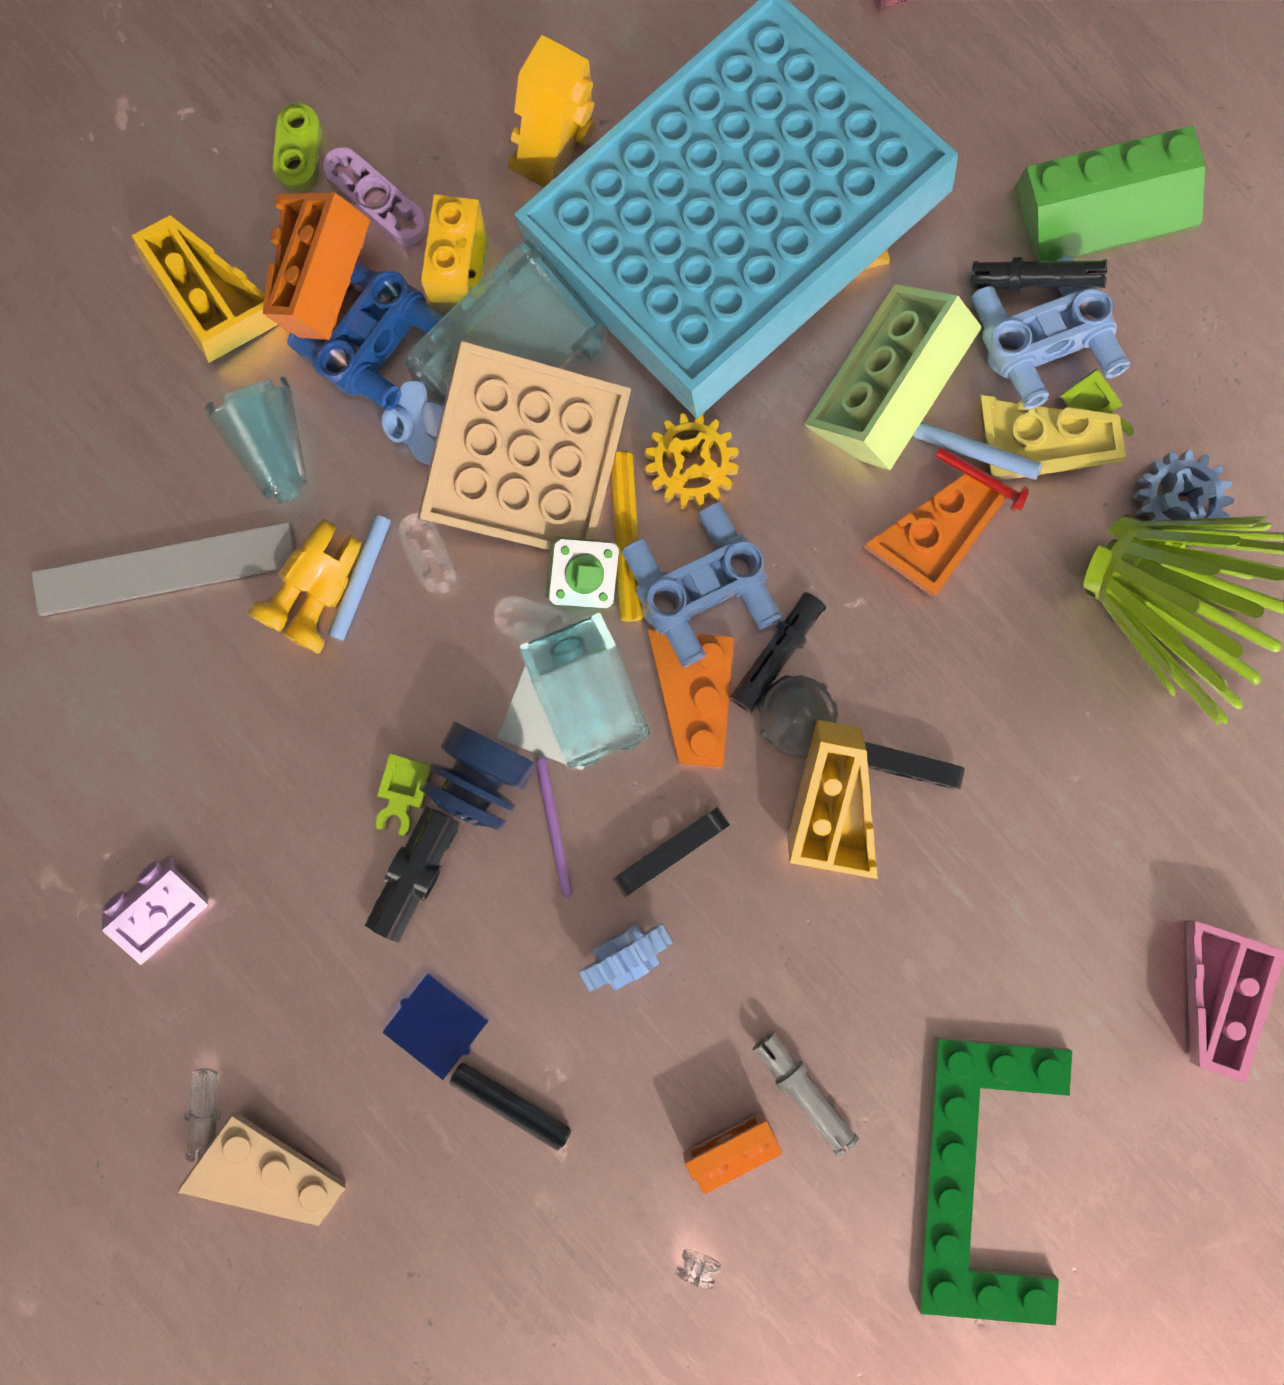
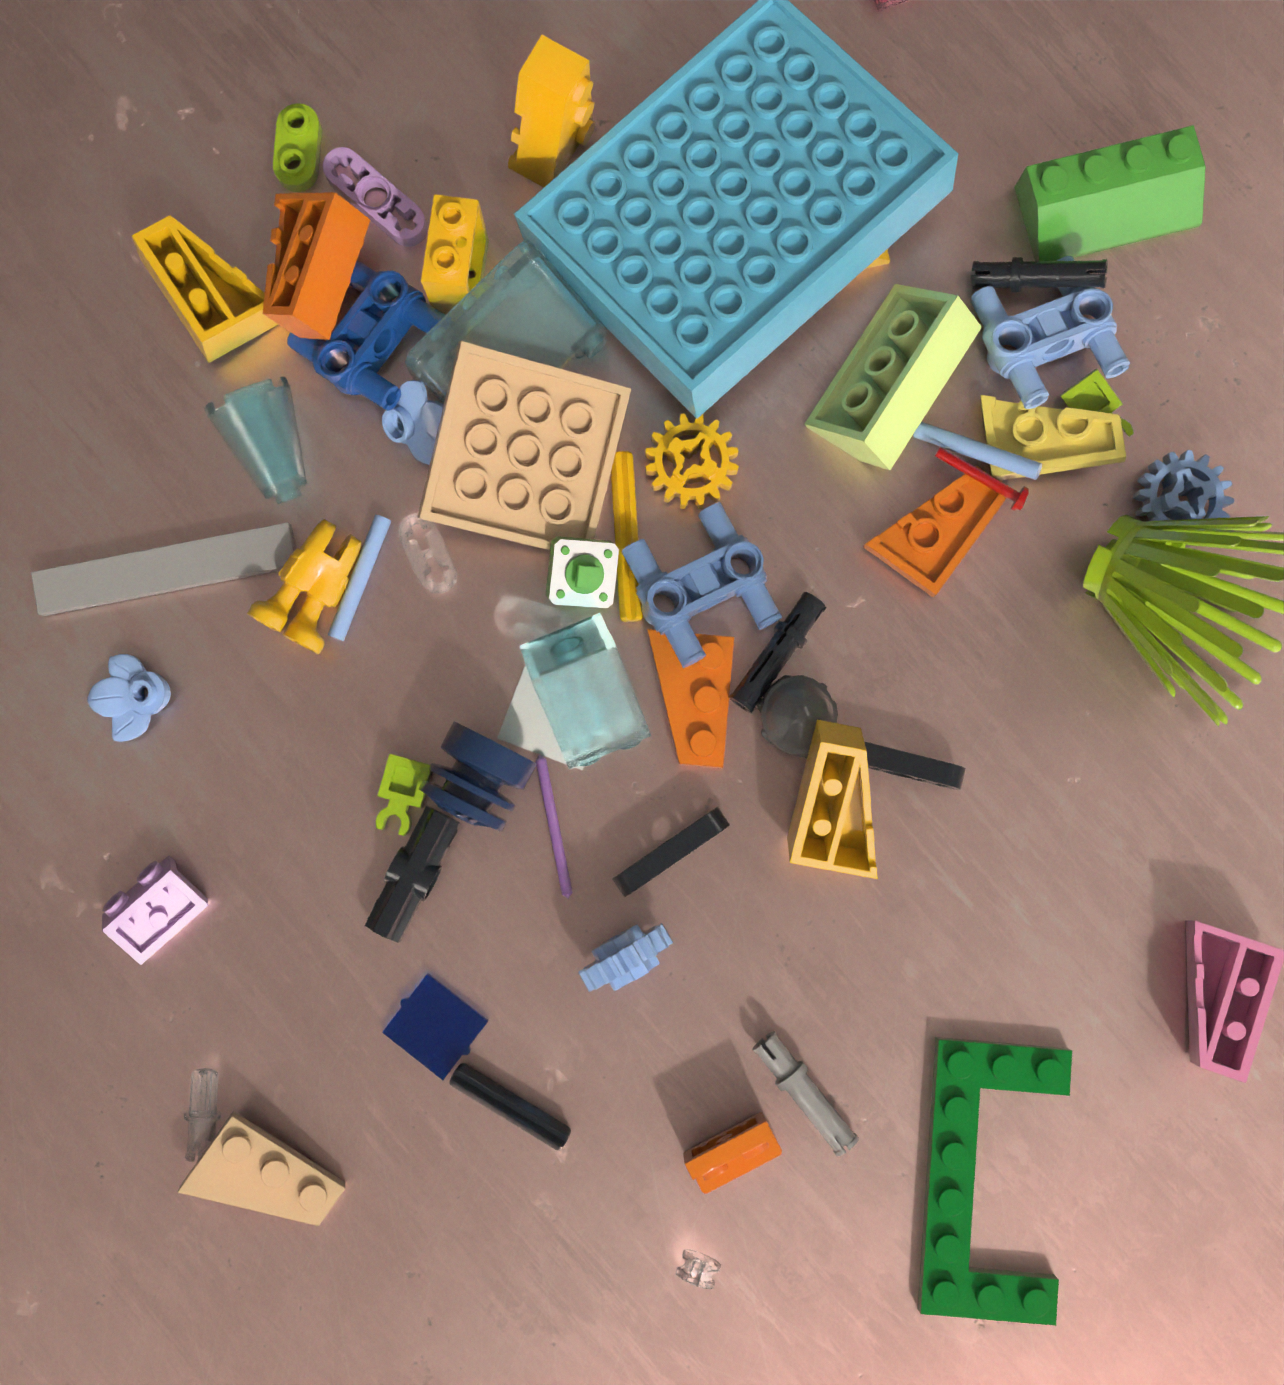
(124, 699): none -> light blue plate

